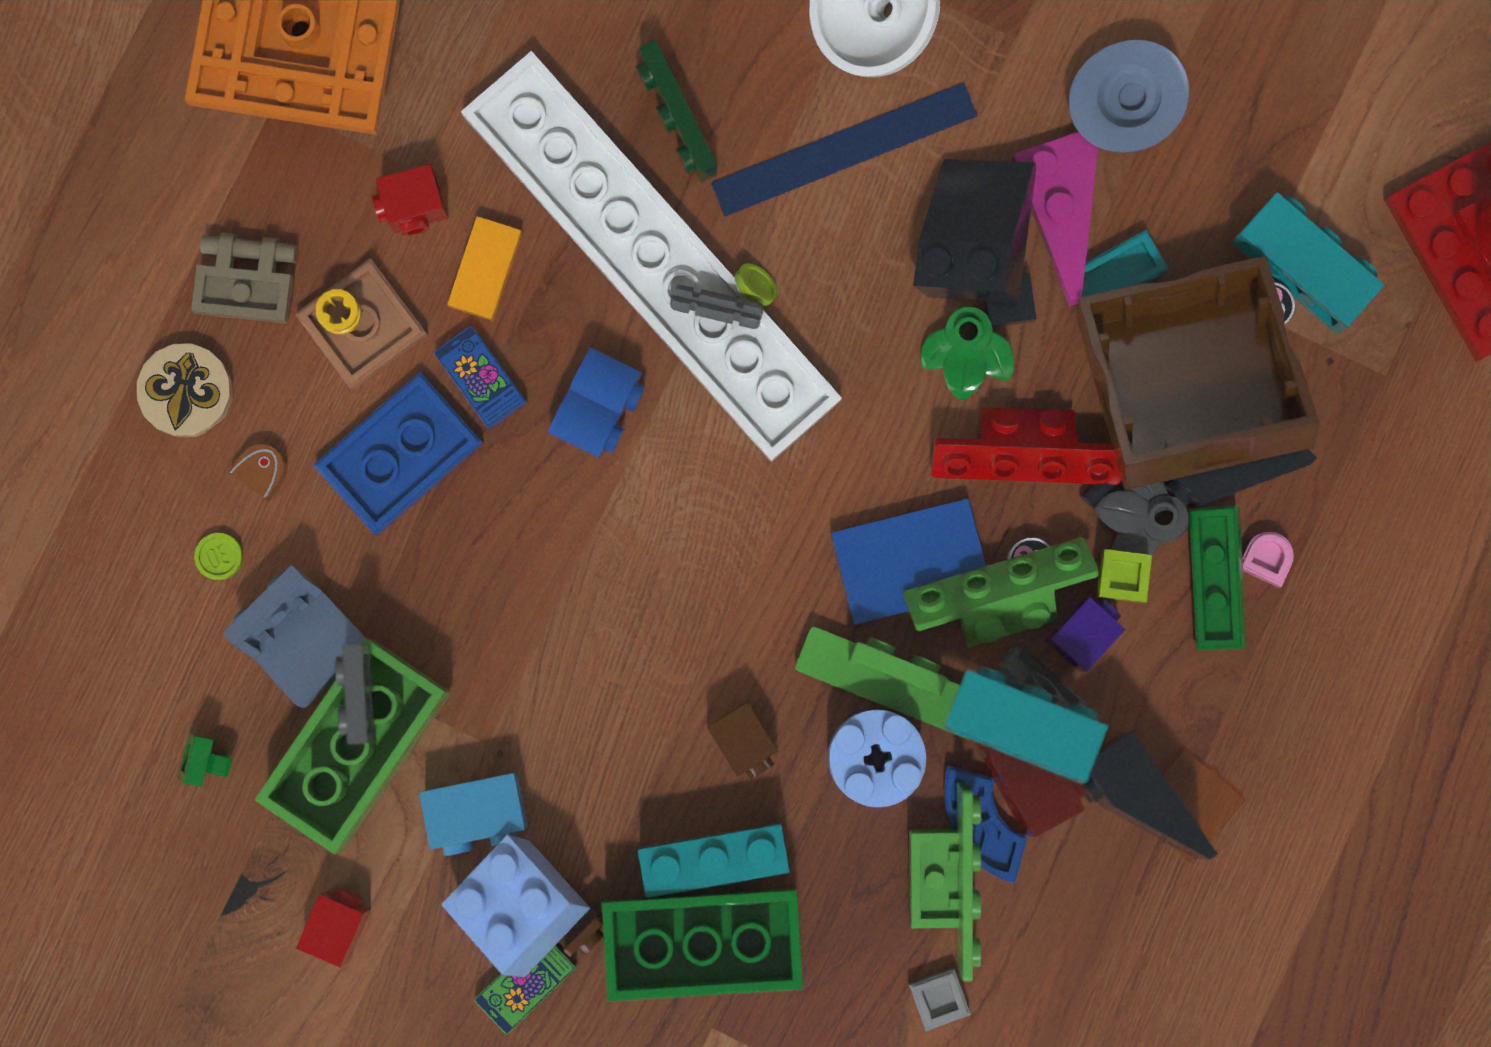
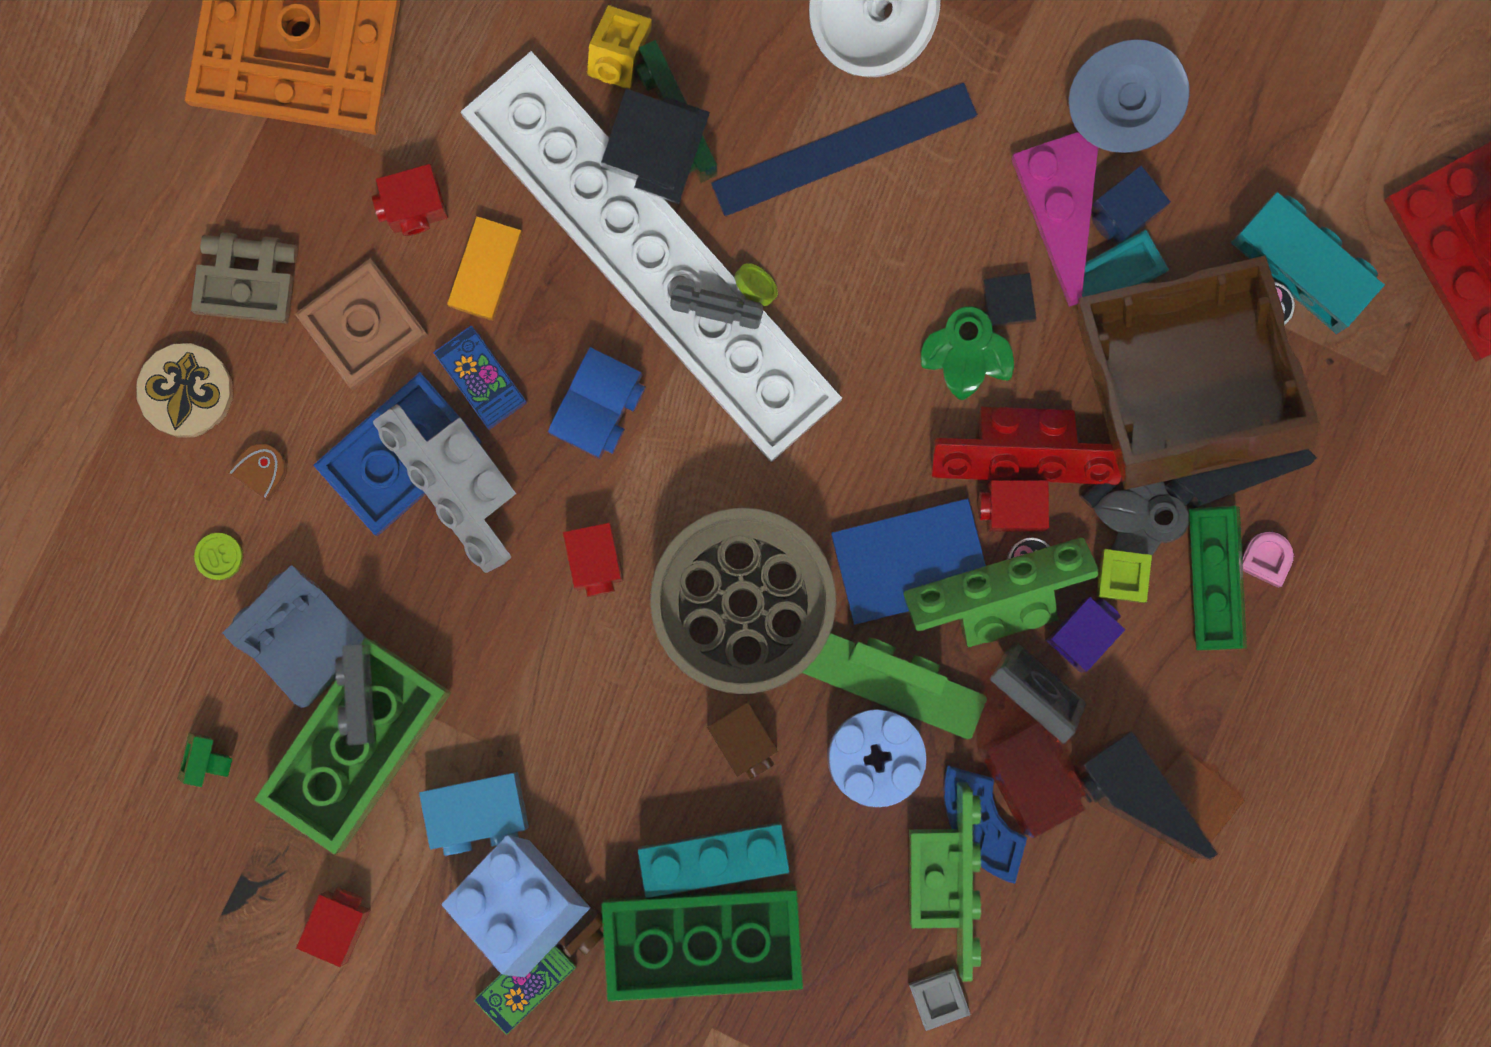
(348, 301): yellow bush -> none
(456, 480): none -> light grey bracket
(593, 559): none -> red brick
(616, 46): none -> yellow bracket
(655, 143): none -> black plate
(704, 548): none -> dark tan wheel
(976, 231): black slope -> none
(1015, 506): none -> red brick
(1026, 724): teal brick -> none
(1128, 206): none -> dark blue brick

